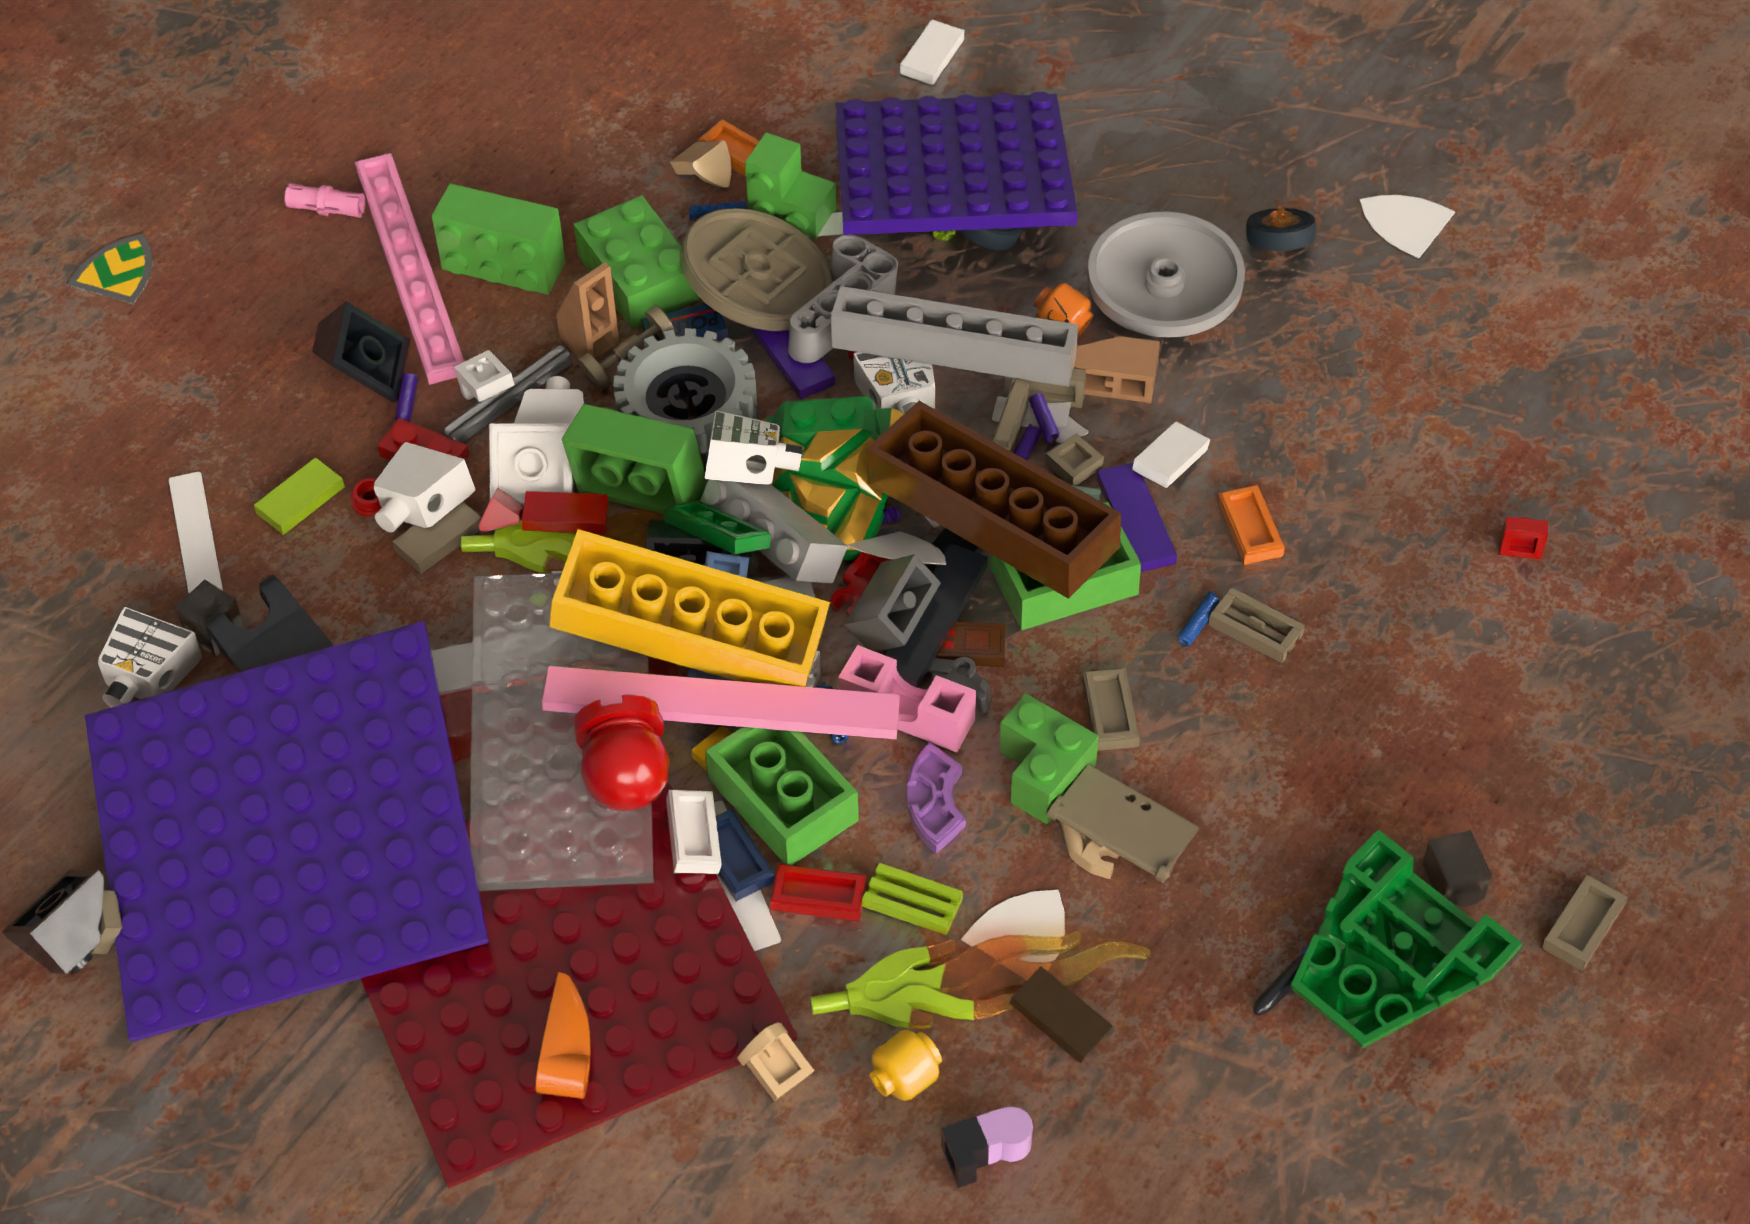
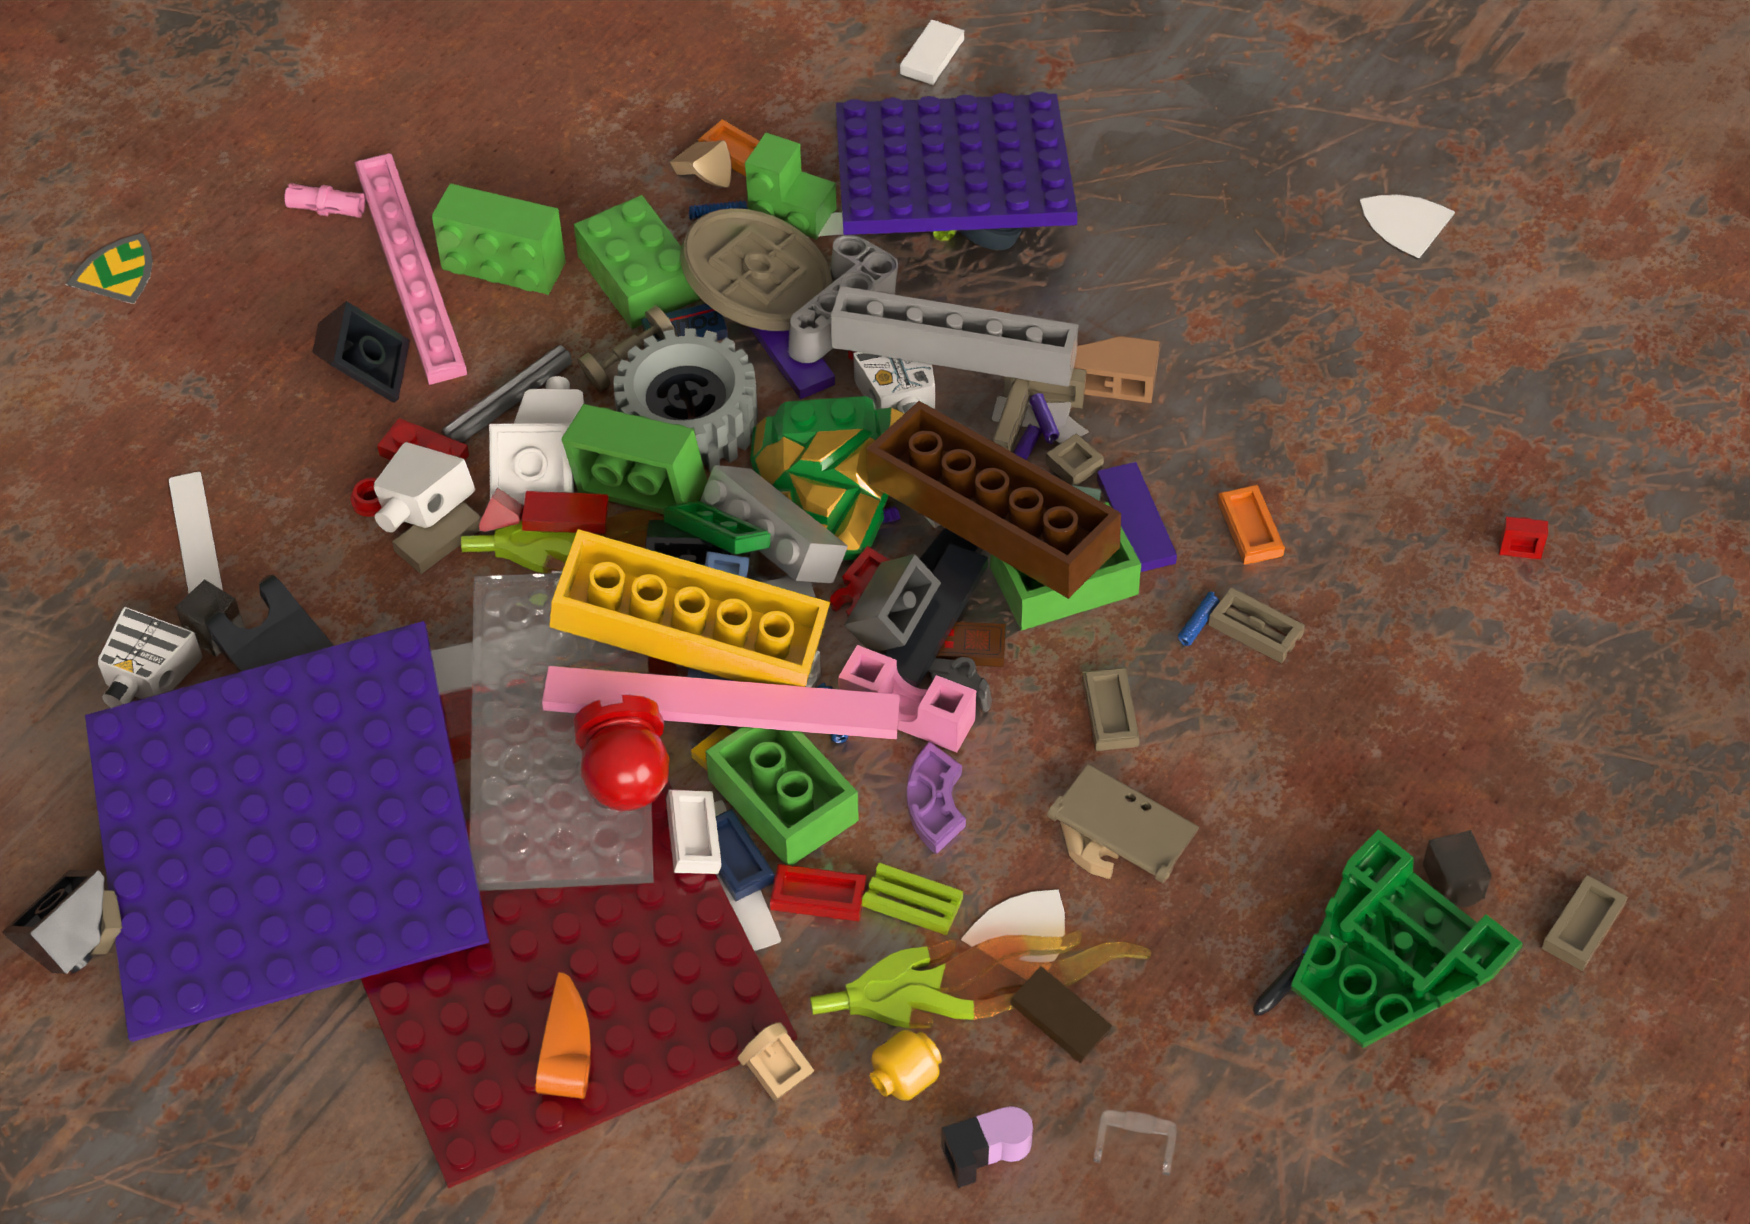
(299, 496): lime tile -> none
(406, 397): dark purple piece -> none
(483, 377): white bracket -> none
(589, 315): medium nougat slope -> none
(748, 450): white torso -> none
(900, 545): white sticker -> none
(1049, 752): bright green brick -> none
(1064, 305): orange head -> none
(1140, 1123): none -> clear piece
(1165, 274): light grey dish -> none
(1170, 454): white tile -> none
(1281, 229): black wheel -> none

